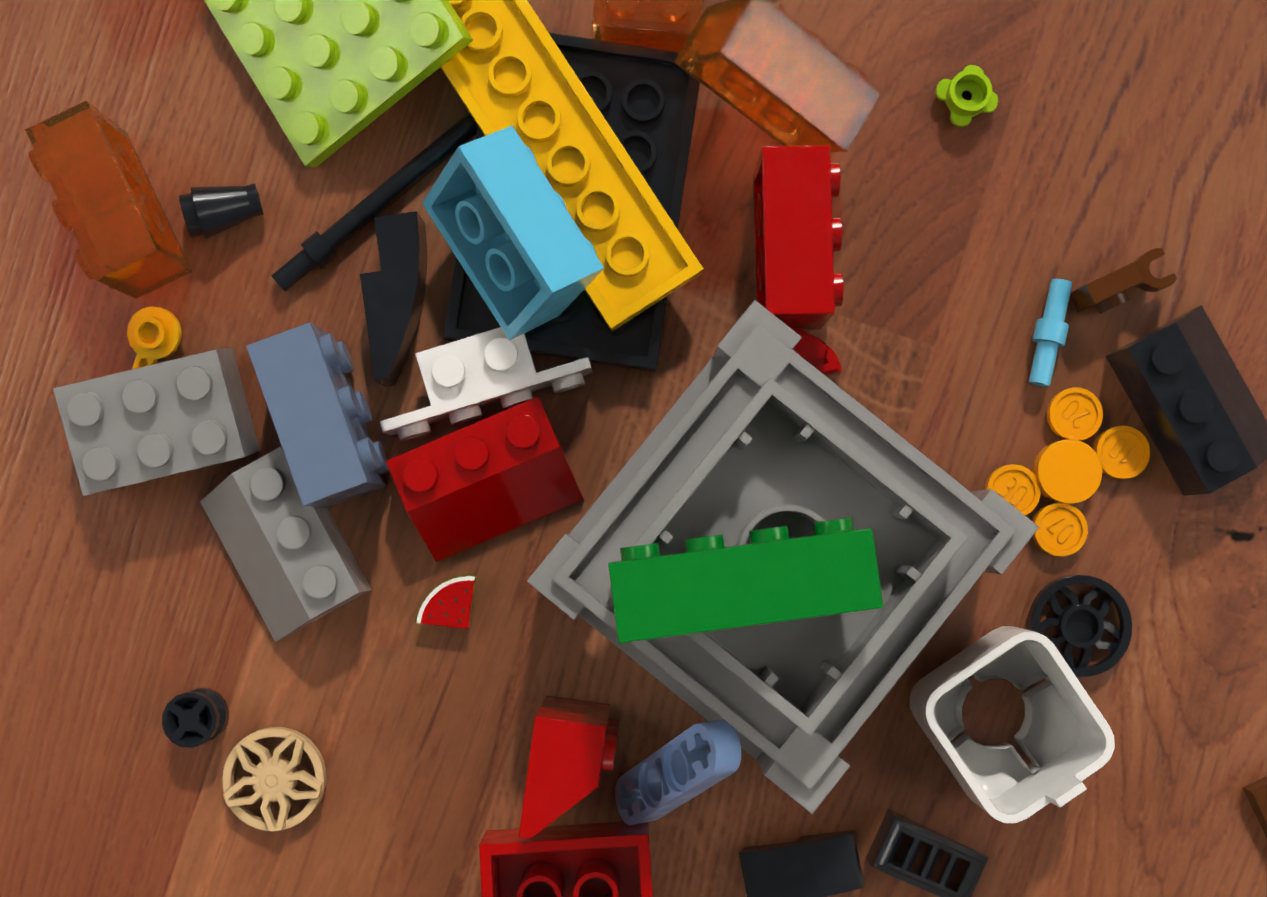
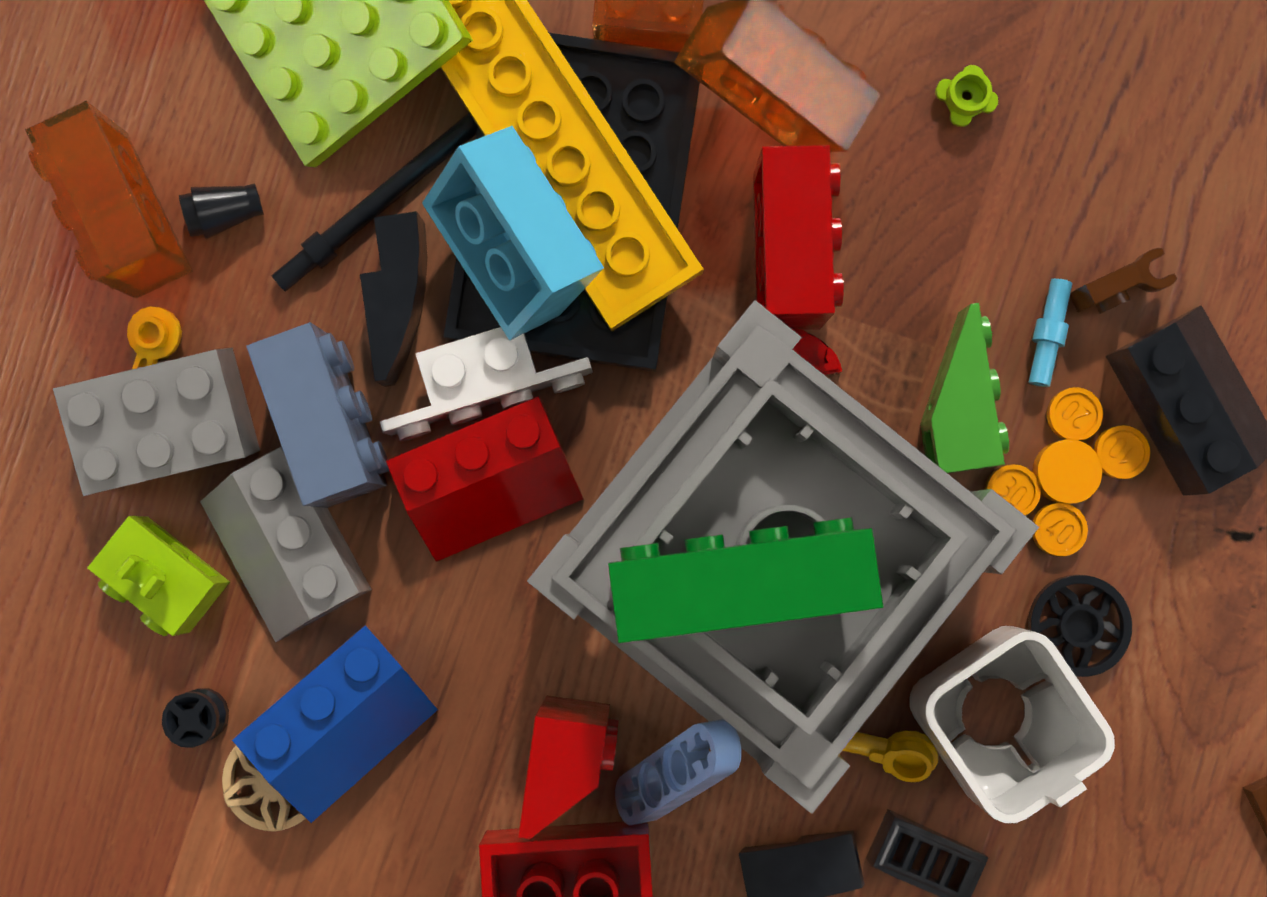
(157, 576): none -> lime brick
(335, 725): none -> blue slope
(449, 603): red tile -> none
(904, 754): none -> yellow plate
(961, 415): none -> bright green slope

